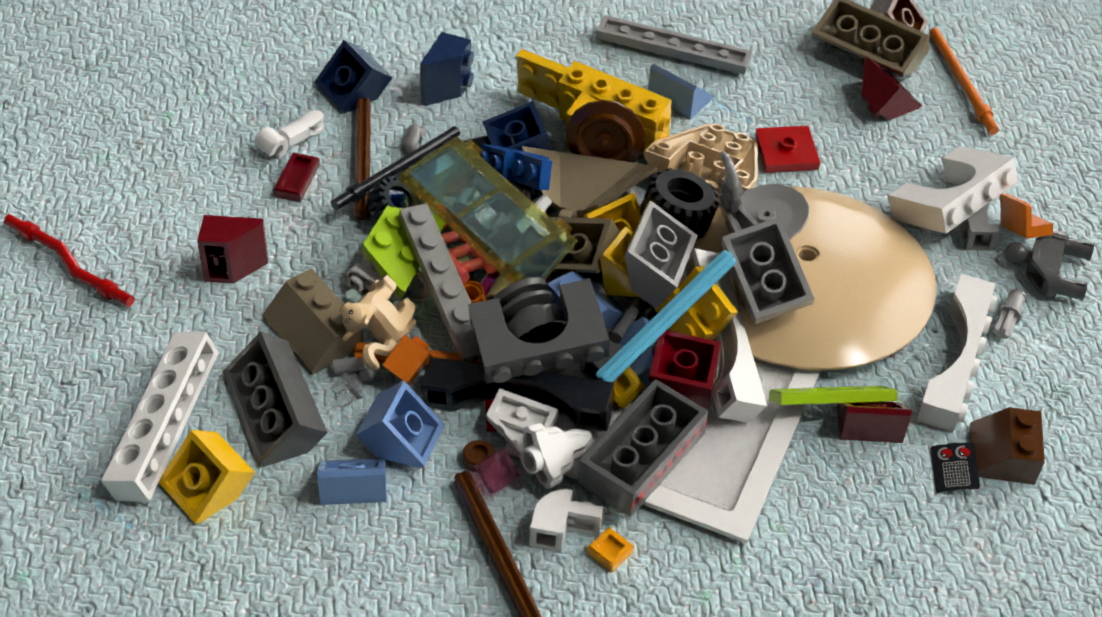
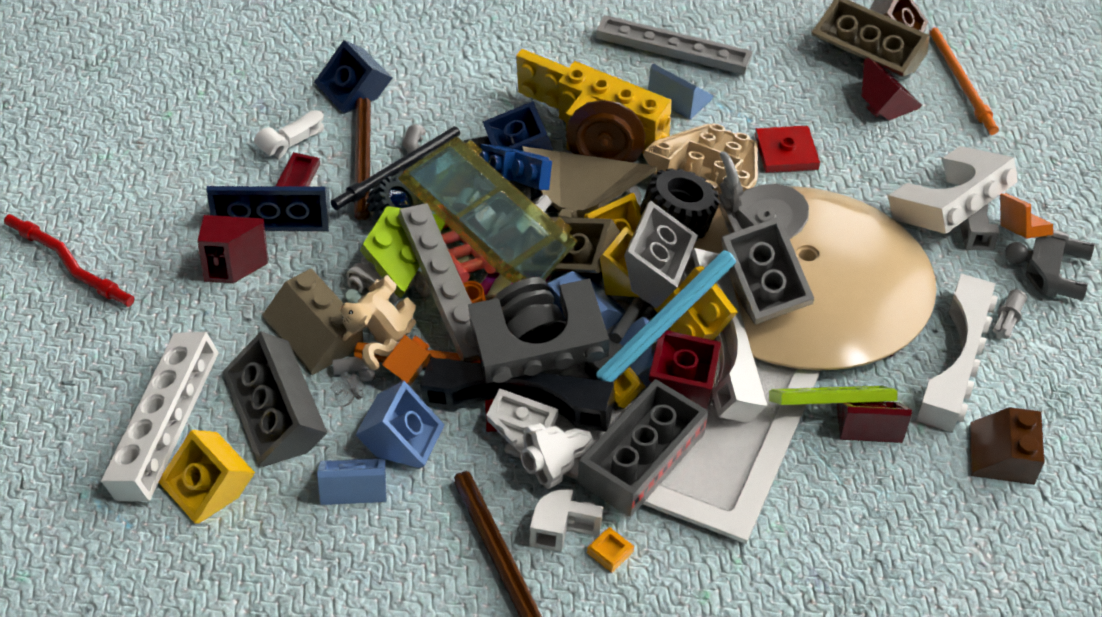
(280, 206): none -> dark blue slope
(446, 69): dark blue slope -> none
(475, 452): reddish brown tile -> none
(496, 471): clear pink plate -> none
(954, 467): black sticker -> none

